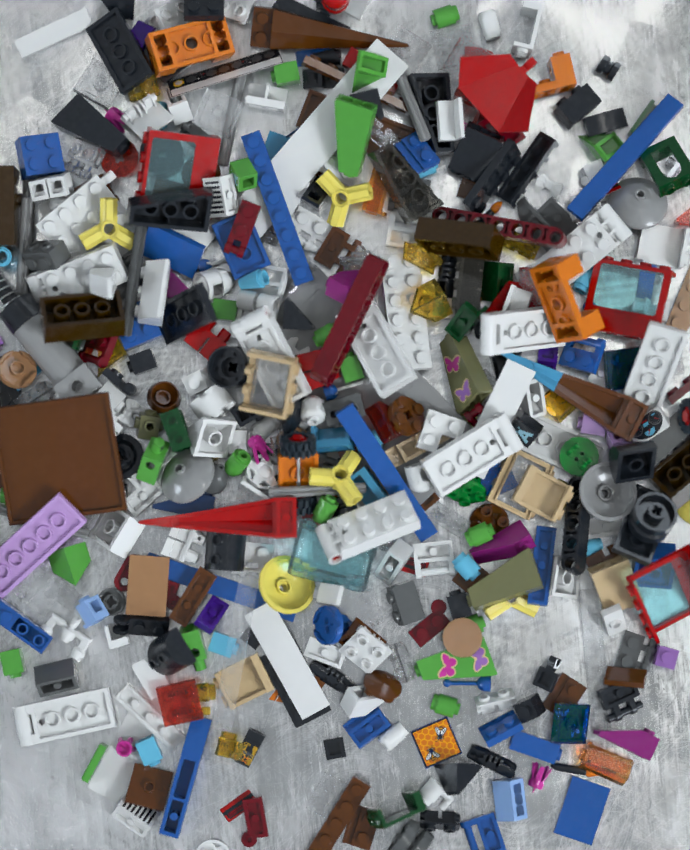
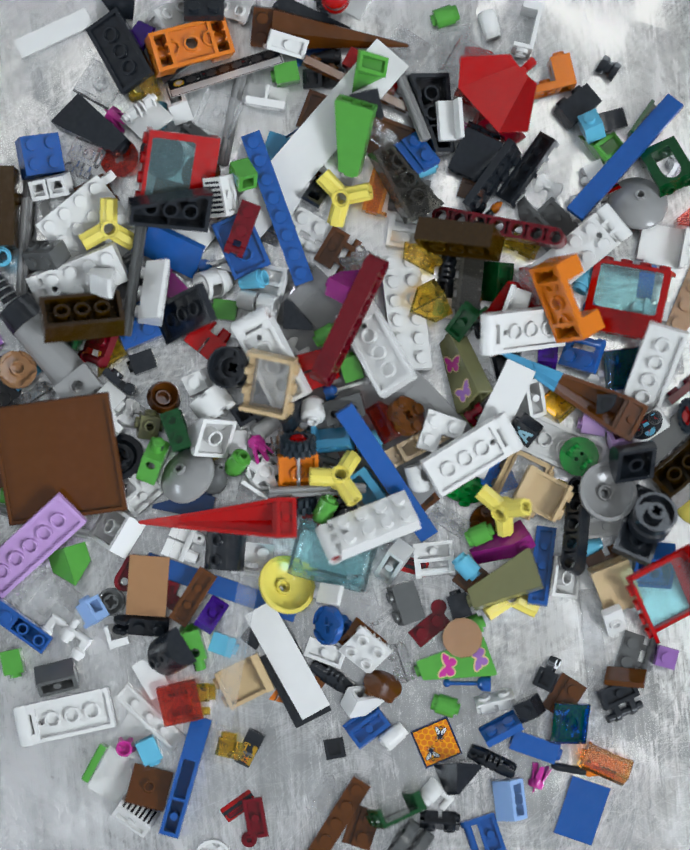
(286, 44): none -> white panel
(503, 509): none -> light yellow piece
(591, 126): none -> medium azure brick
(605, 402): none -> black tile
(633, 740): magenta slope -> none

